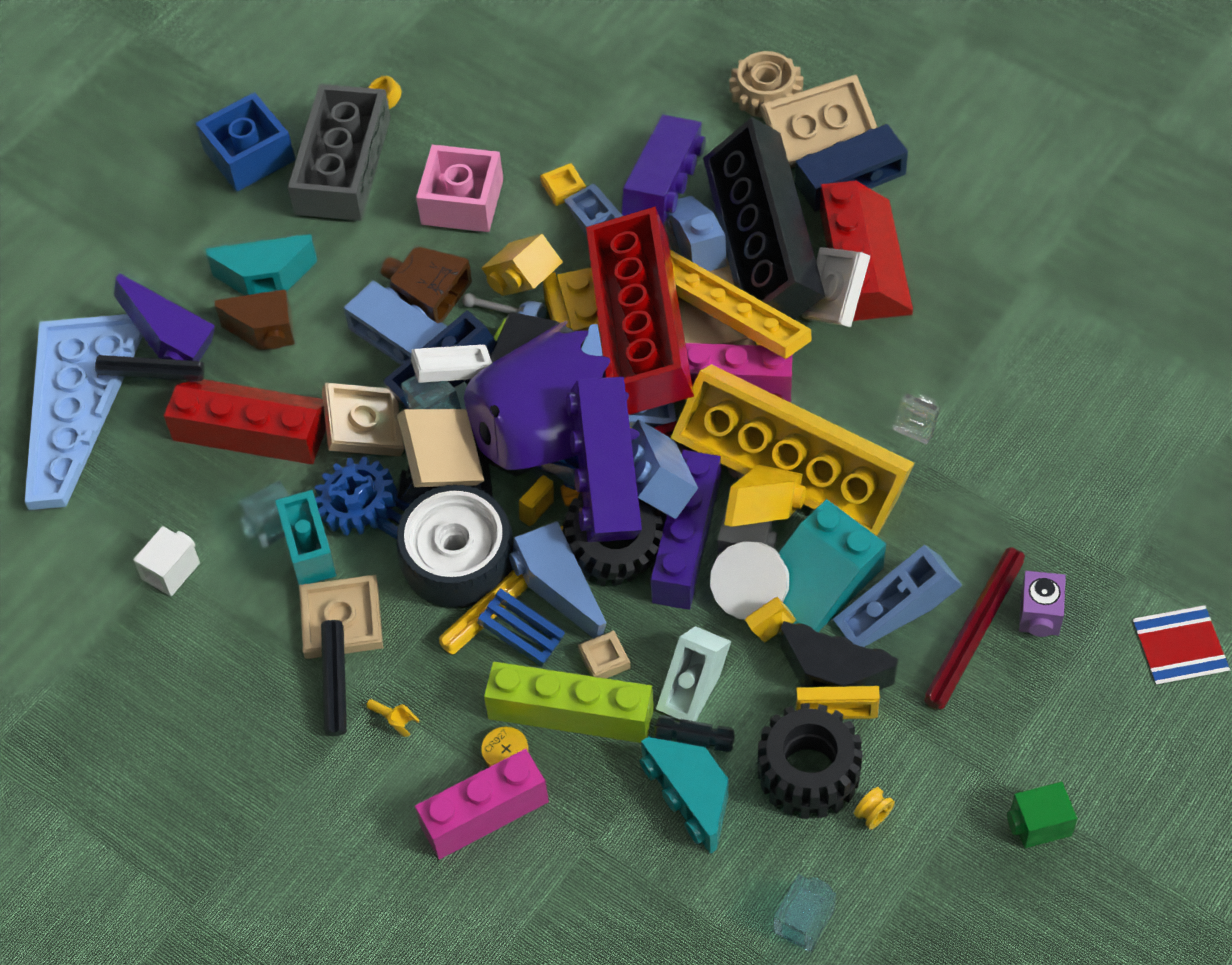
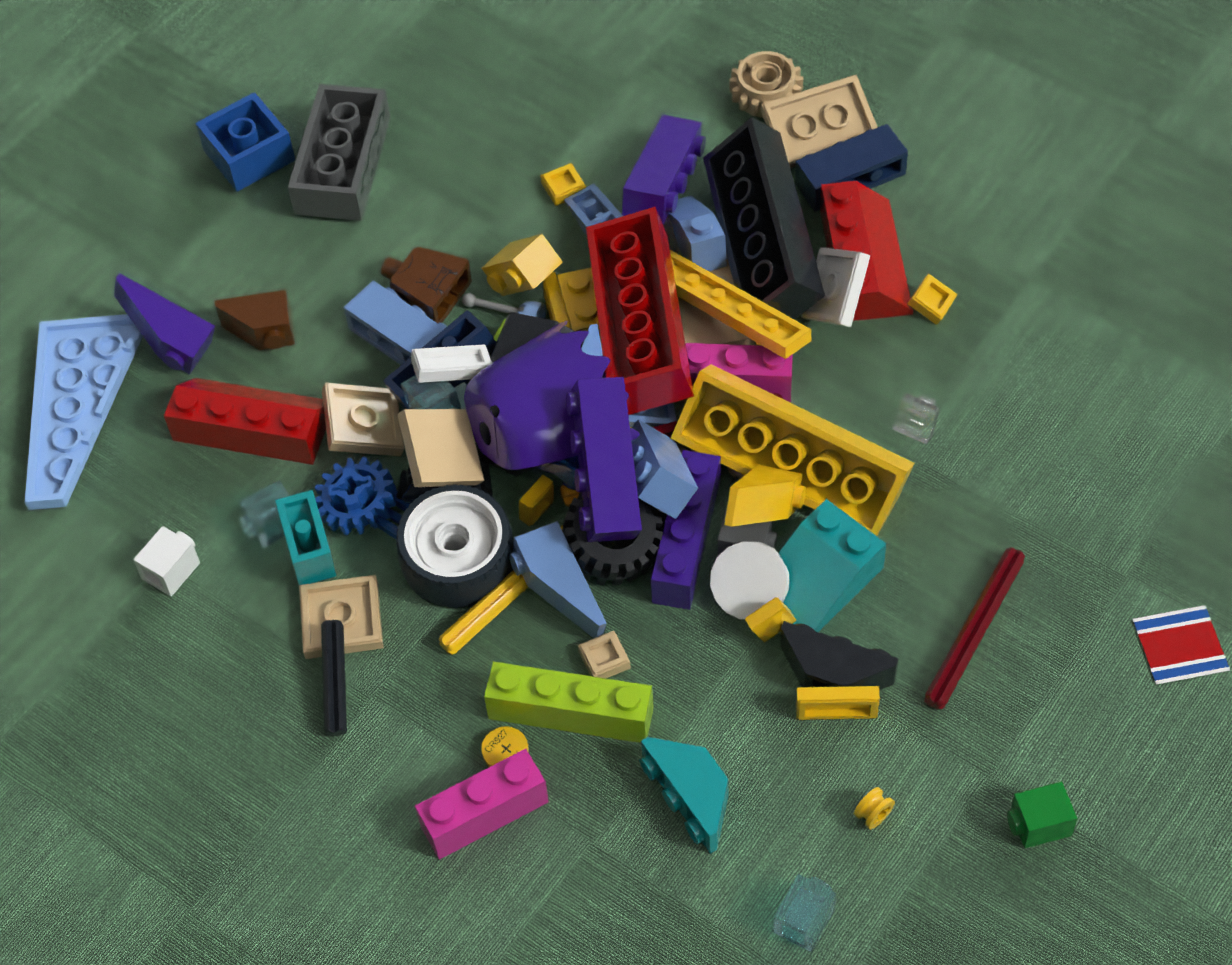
(150, 368): black axle -> none
(263, 264): teal slope -> none
(392, 89): yellow tile -> none
(396, 717): yellow hand -> none
(460, 188): bright pink brick -> none
(530, 616): blue tile -> none
(693, 673): light aqua slope -> none
(695, 733): black axle -> none
(813, 731): black tyre -> none
(899, 598): medium blue slope -> none
(932, 299): none -> yellow tile
(1042, 603): medium lavender brick -> none

